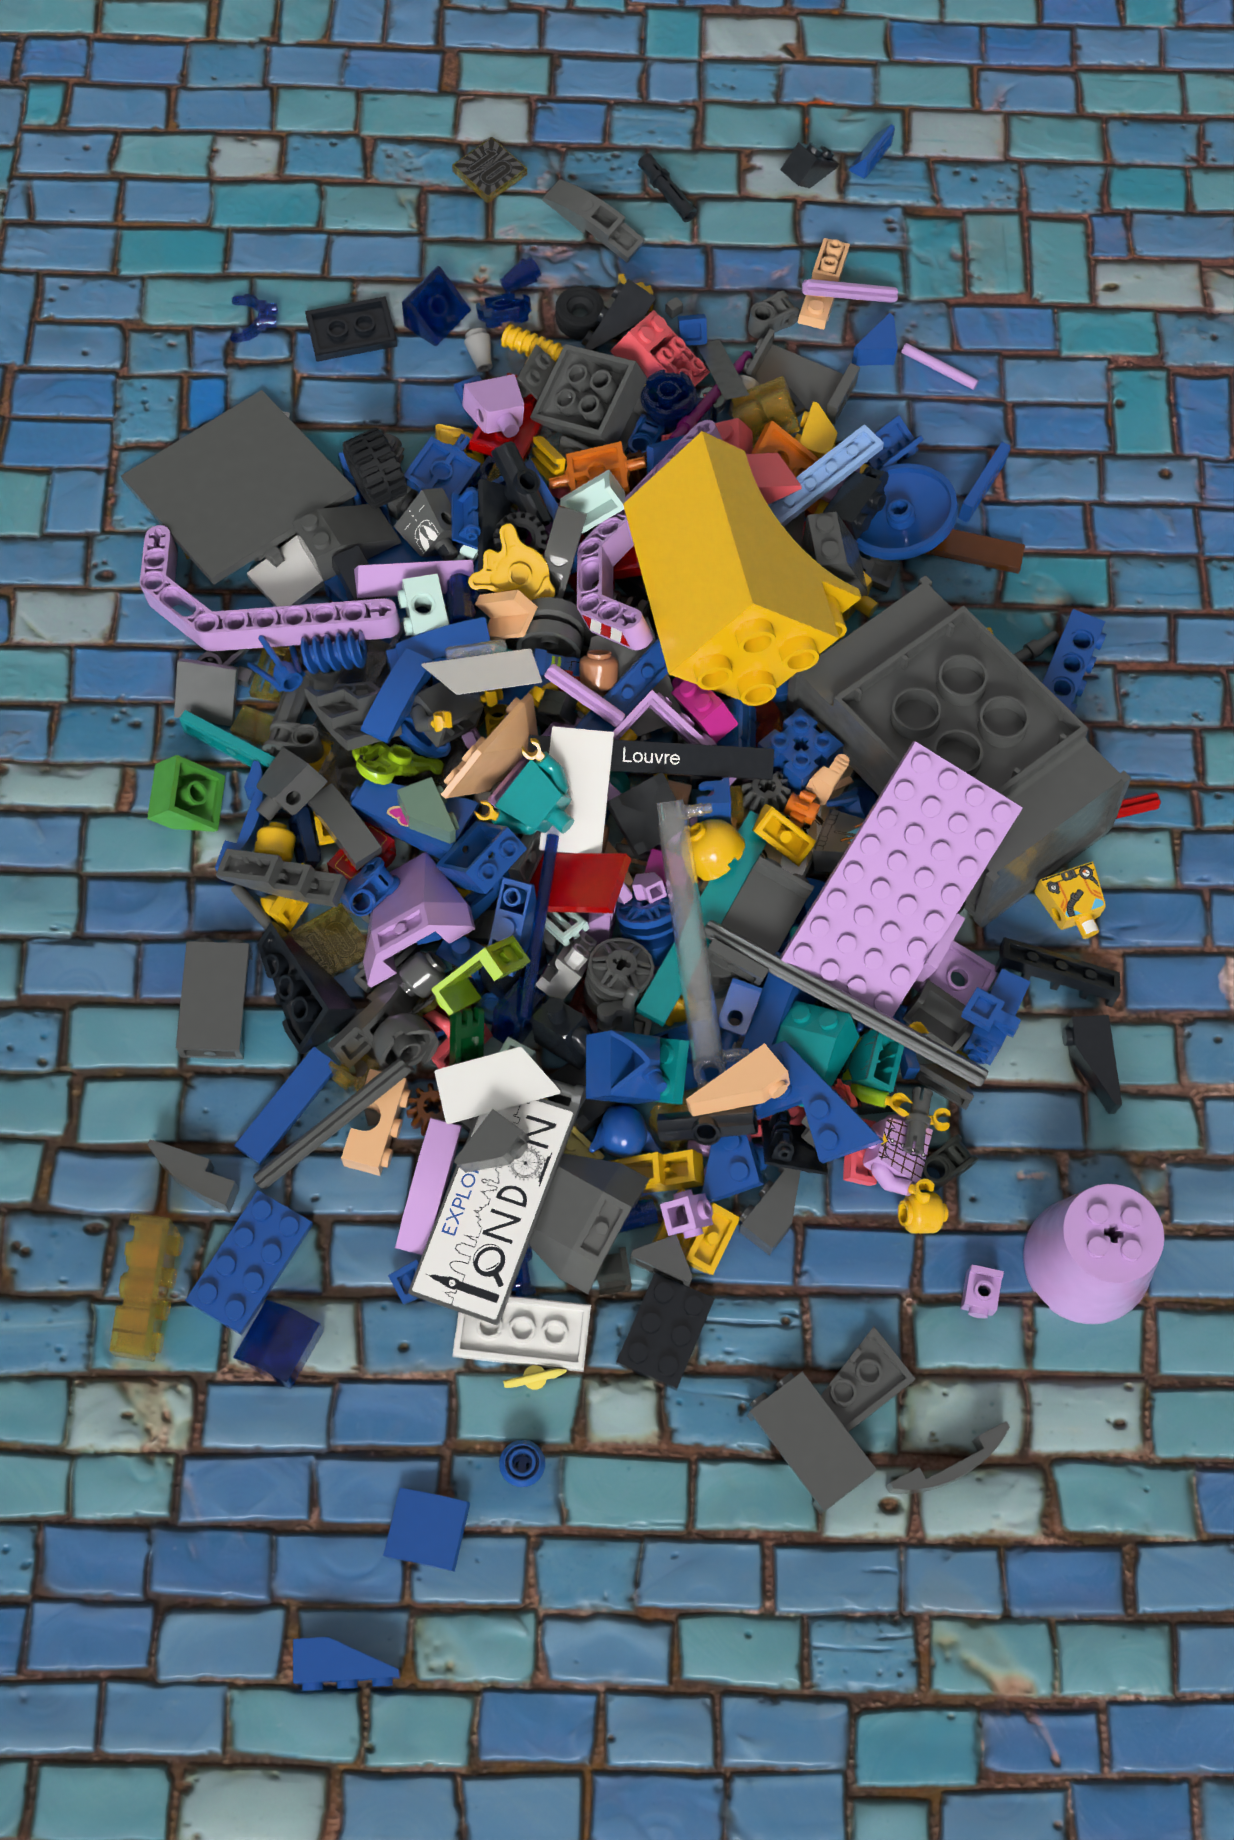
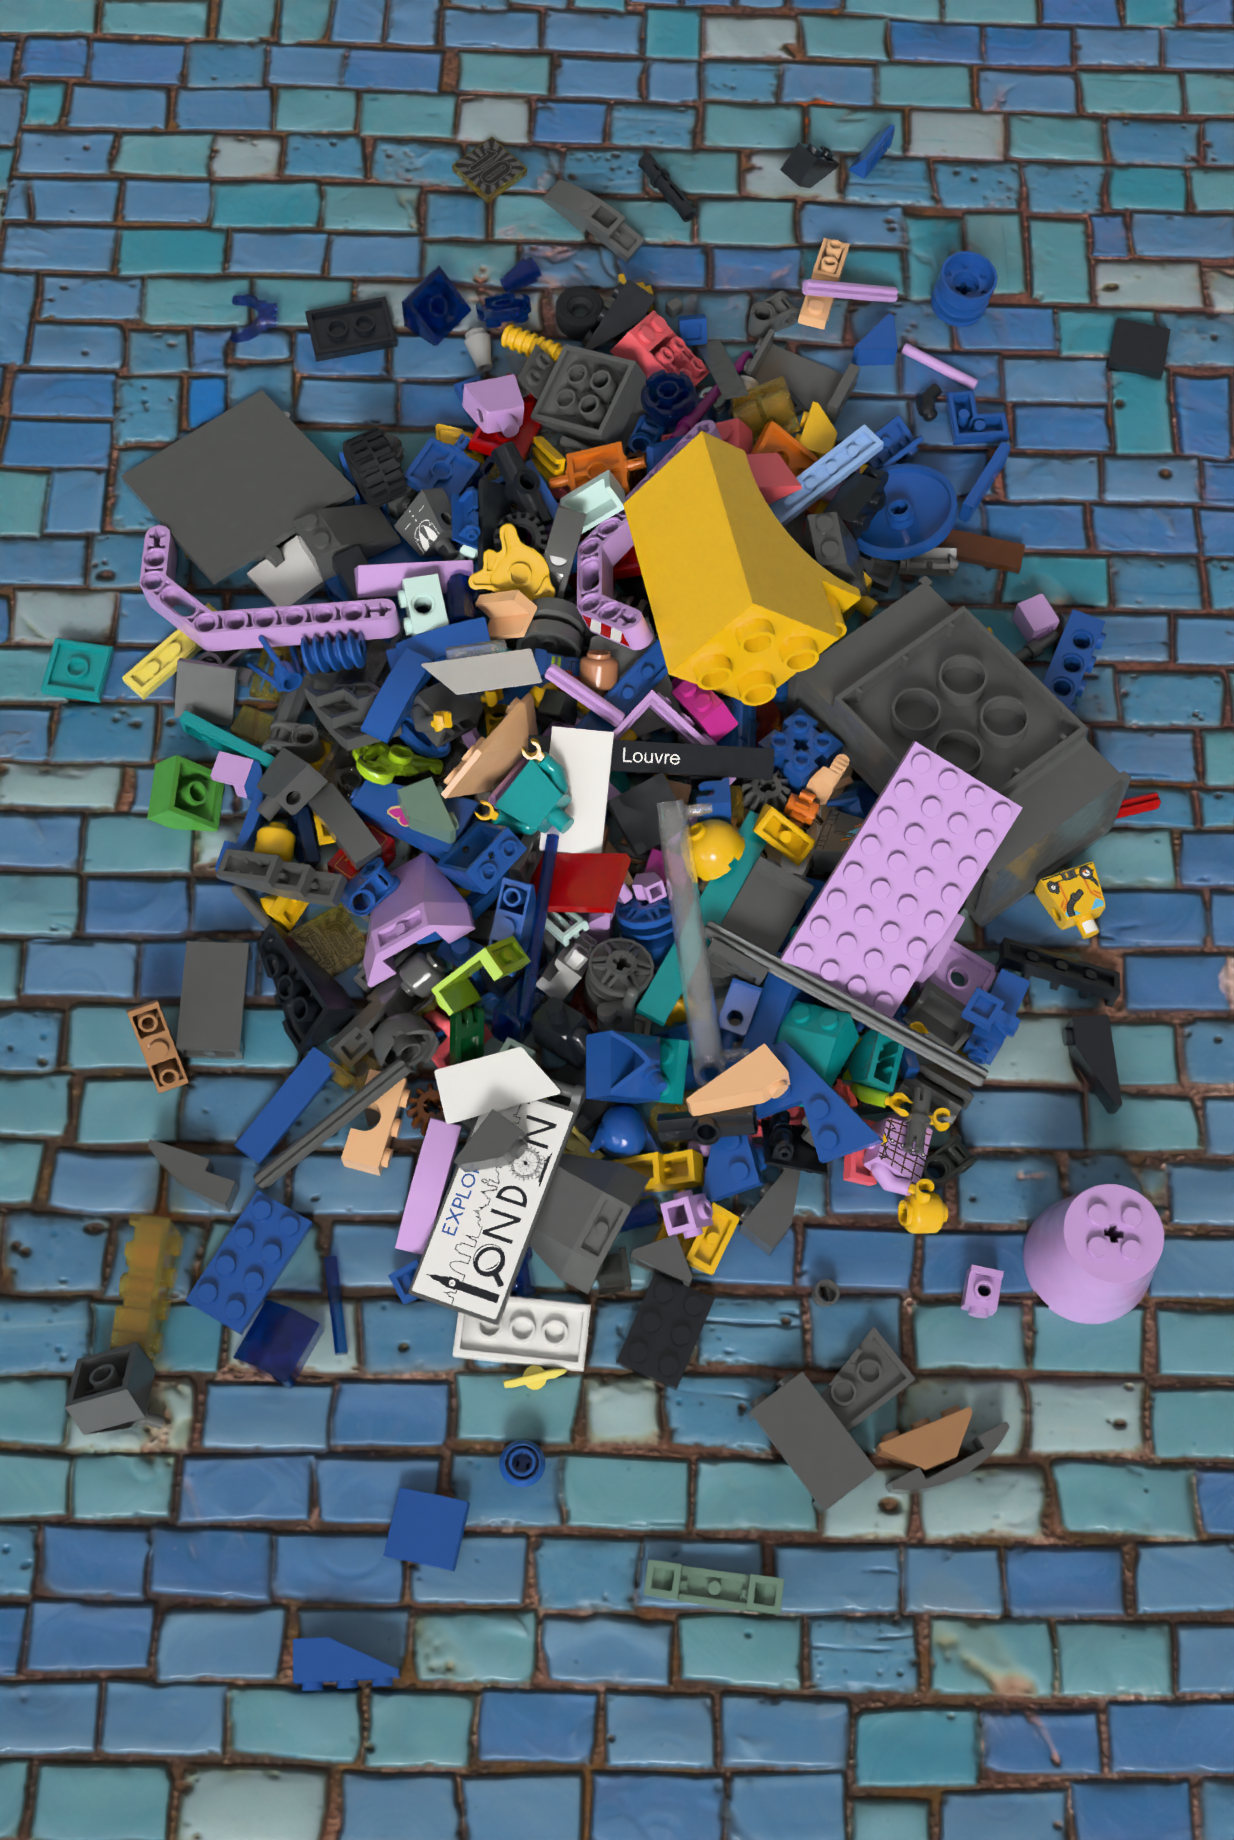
(77, 670): none -> teal plate
(112, 1391): none -> dark grey piece
(158, 1046): none -> medium nougat slope
(161, 662): none -> light yellow tile
(232, 771): none -> lavender panel
(335, 1305): none -> clear blue bar
(714, 1587): none -> sand green slope
(830, 1293): none -> dark grey hinge
(925, 402): none -> black arm
(928, 1442): none -> medium nougat slope
(936, 562): none -> light grey hinge
(939, 1099): none -> dark grey axle
(963, 288): none -> blue wheel
(971, 427): none -> blue brick
(1035, 618): none -> lavender panel
(1138, 348): none -> black tile

